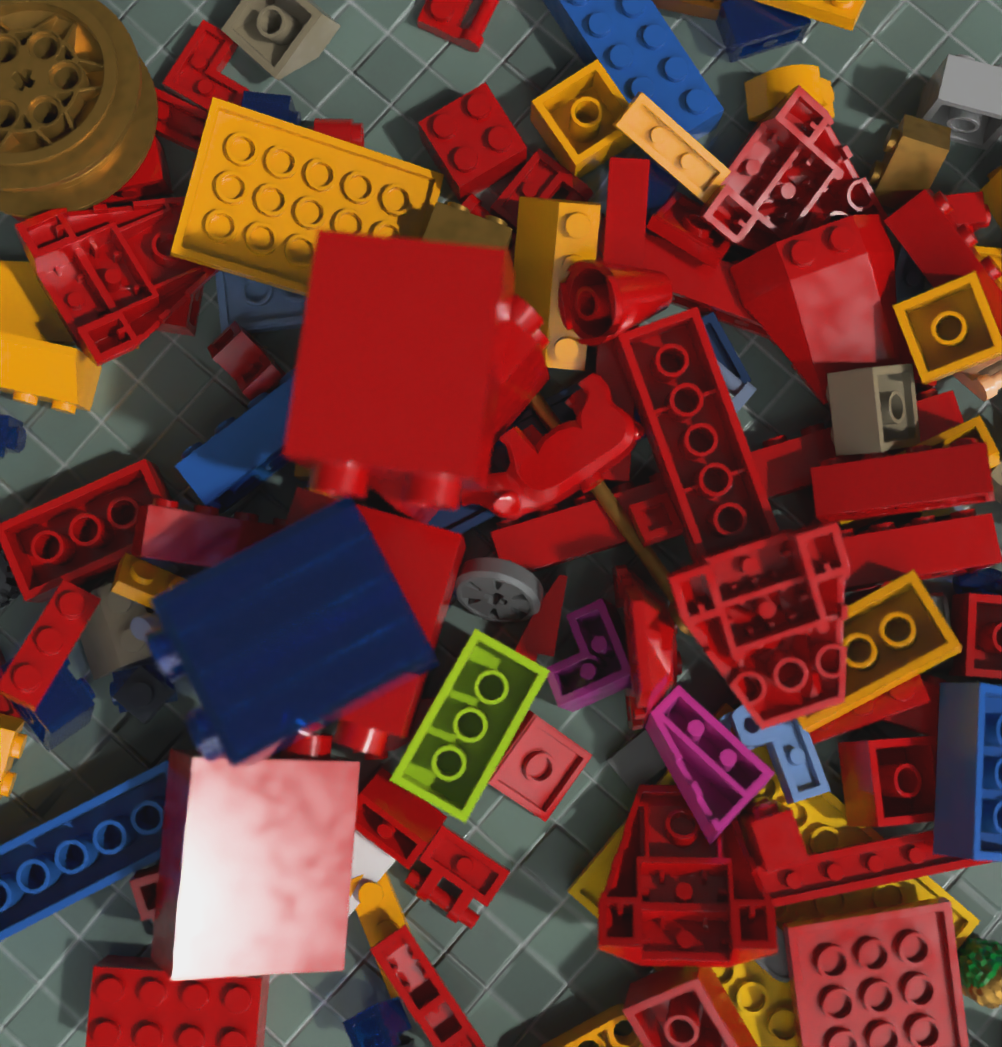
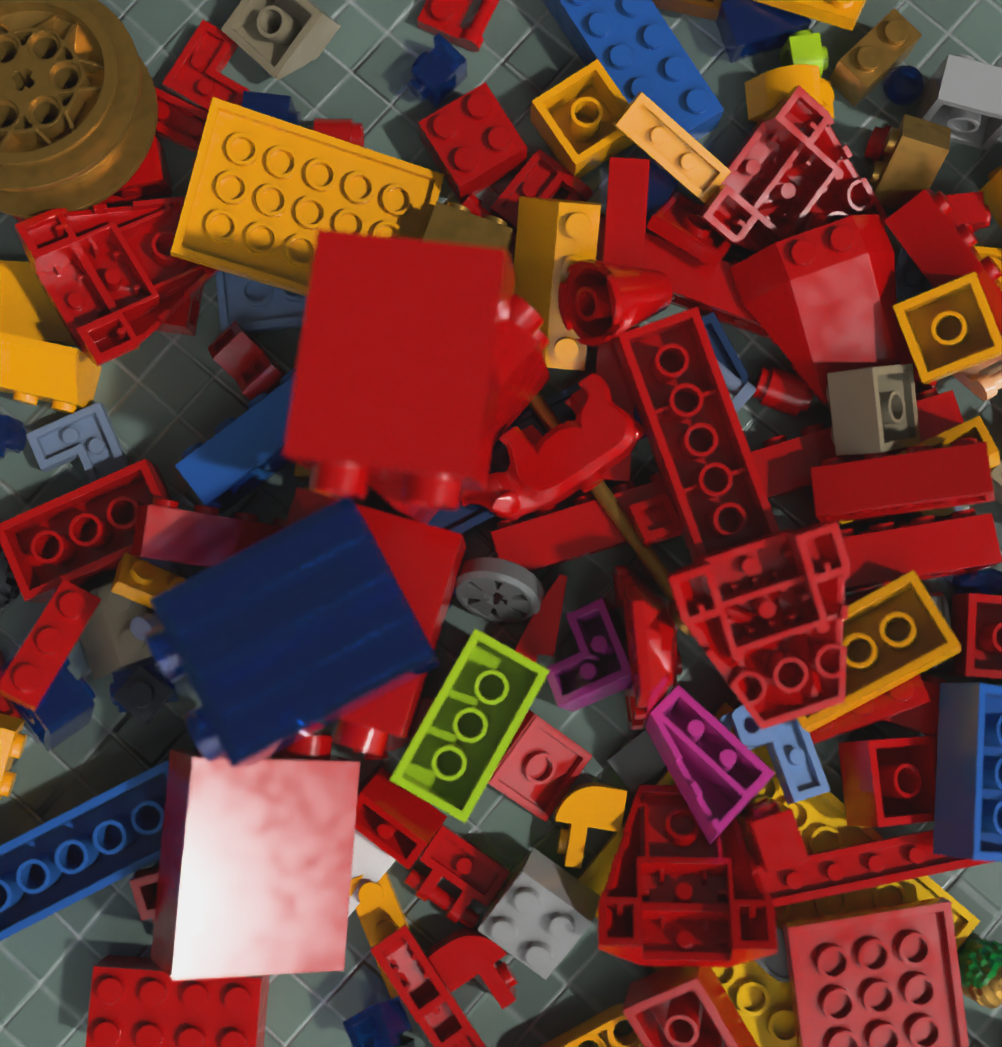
(80, 435): none -> sand blue plate
(437, 72): none -> clear blue brick
(471, 953): none -> red brick
(540, 914): none -> light grey brick
(584, 807): none -> light orange brick
(782, 391): none -> red brick
(804, 48): none -> lime plate
(874, 57): none -> pearl gold brick
(876, 142): none -> red plate
(903, 85): none -> clear blue plate

